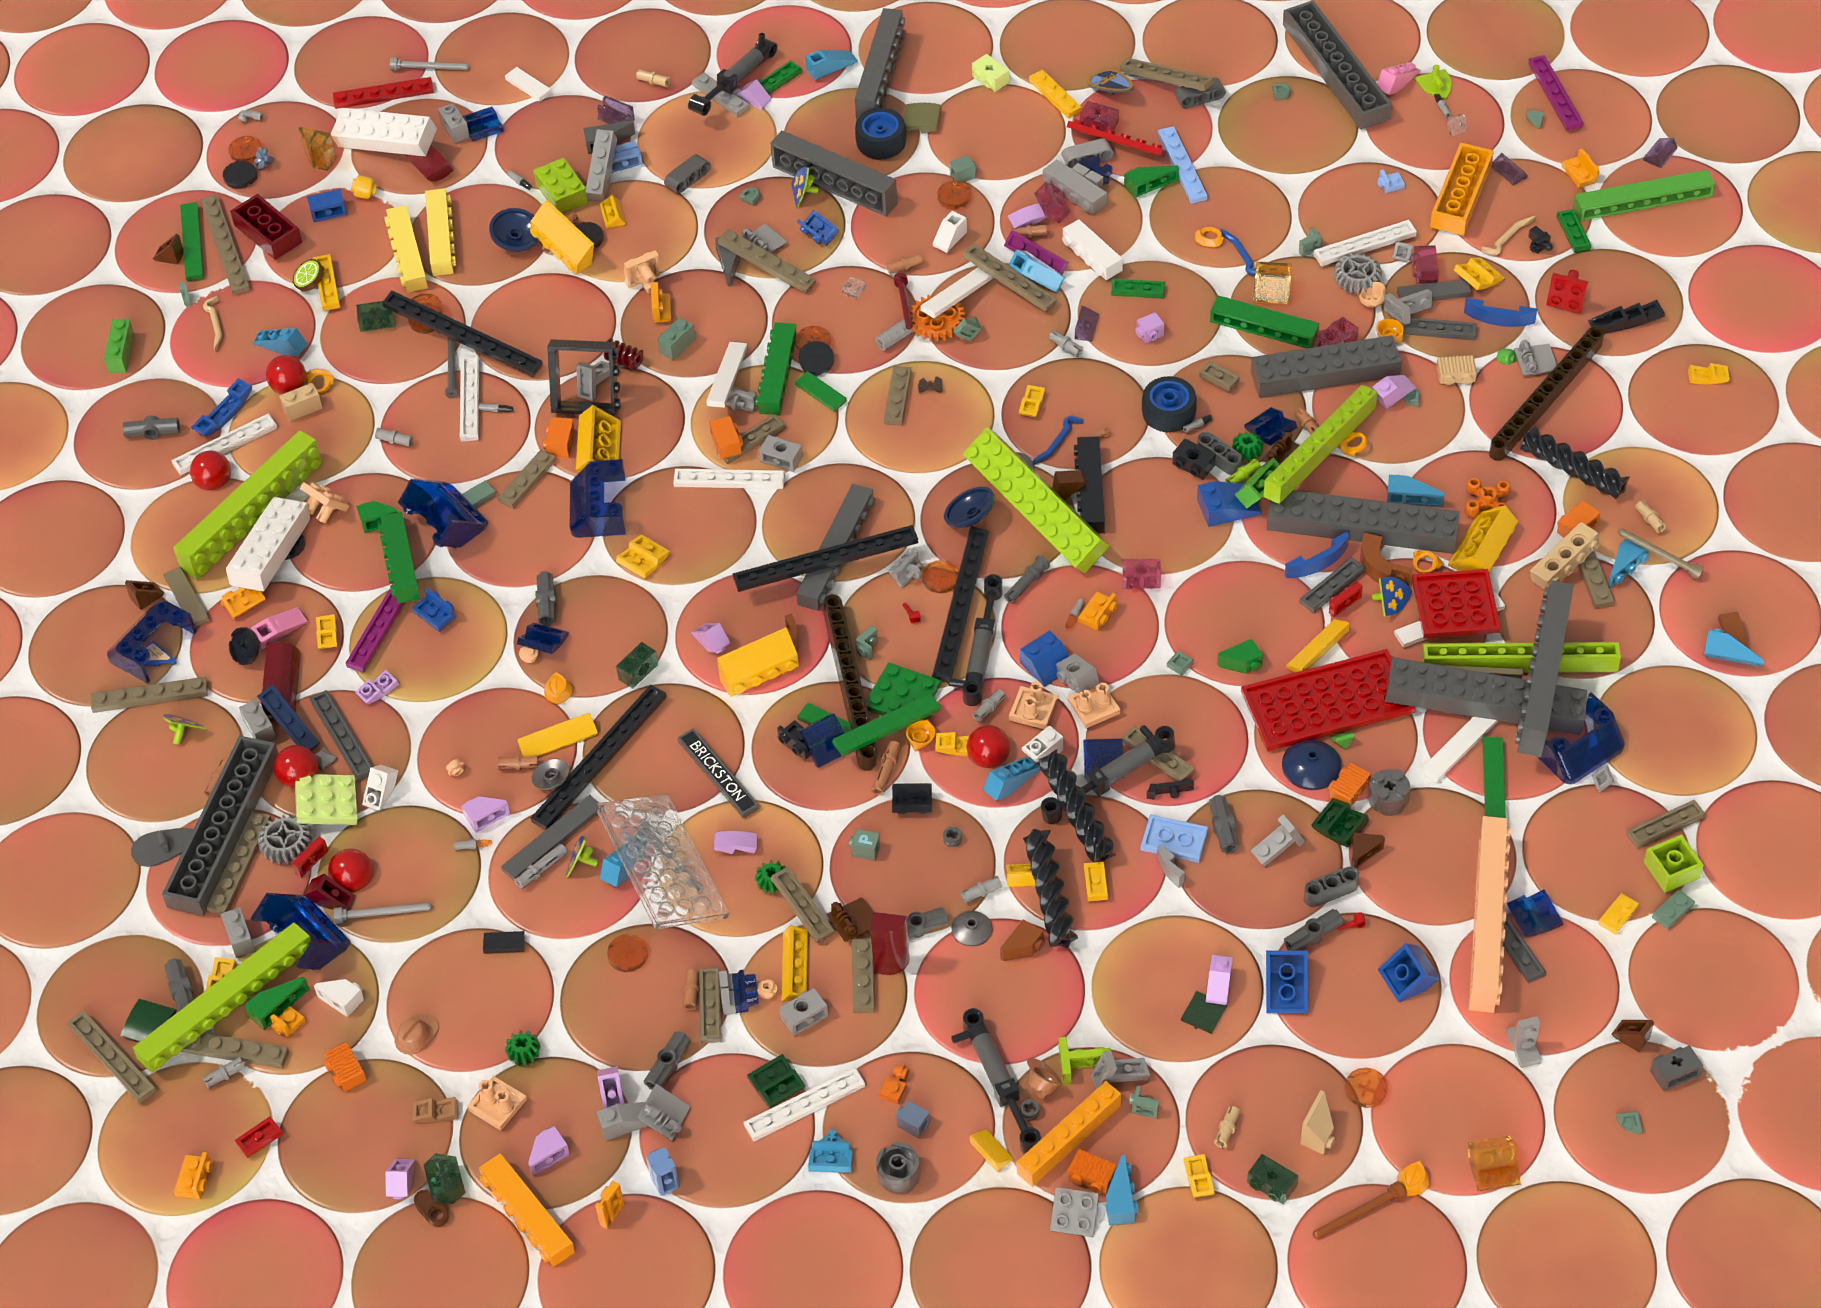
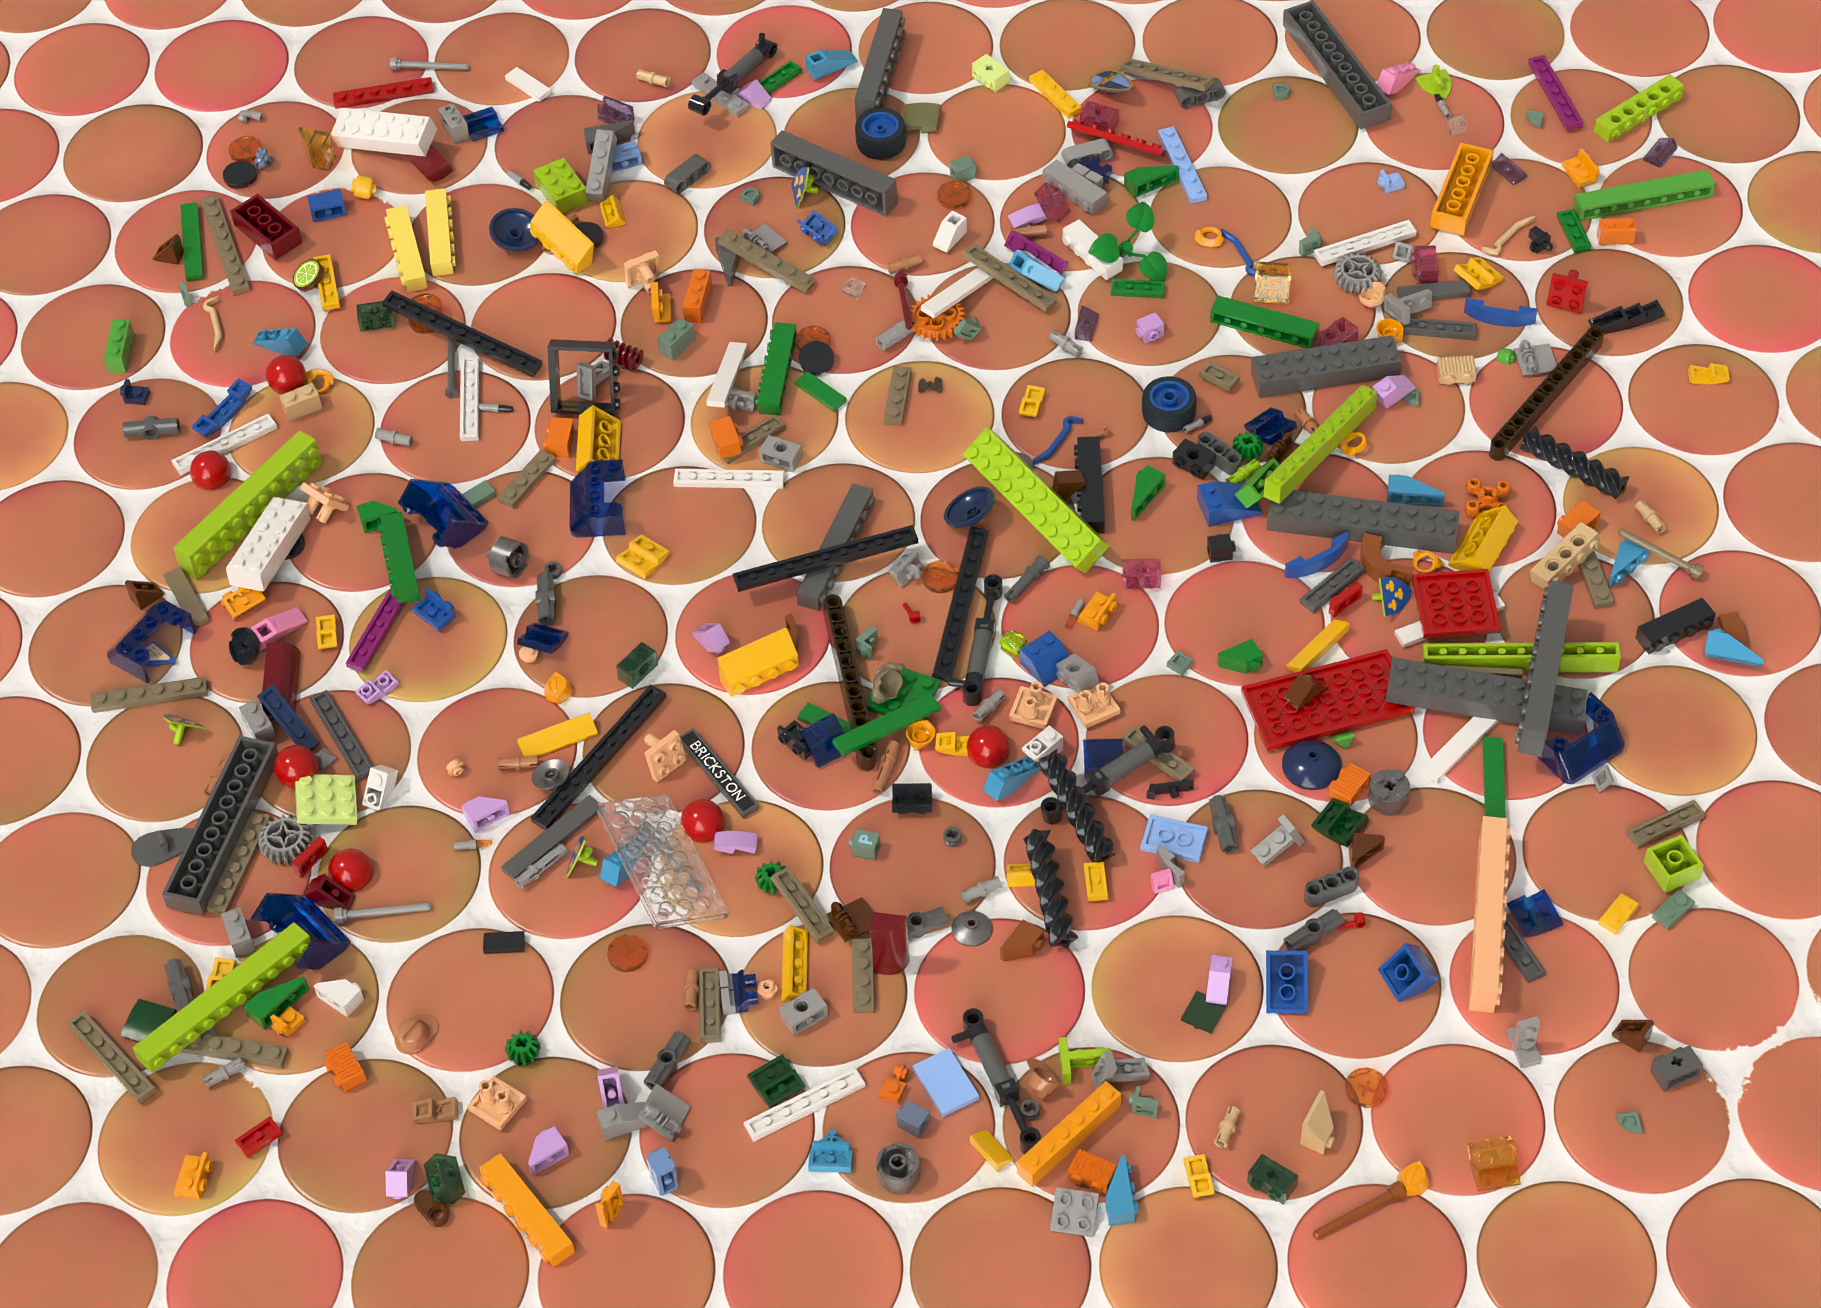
(134, 394): none -> dark blue bracket
(508, 557): none -> flat silver brick
(554, 565): none -> dark grey bush
(664, 754): none -> light nougat plate
(697, 295): none -> orange brick
(702, 820): none -> red piece
(887, 682): none -> dark tan hair
(945, 1082): none -> light blue tile
(1012, 643): none -> clear neon green head
(1106, 248): none -> green plant
(1147, 486): none -> green slope
(1161, 881): none -> bright pink plate
(1220, 548): none -> black brick
(1303, 690): none -> reddish brown slope
(1616, 231): none -> orange brick
(1638, 108): none -> lime brick
(1675, 626): none -> black brick

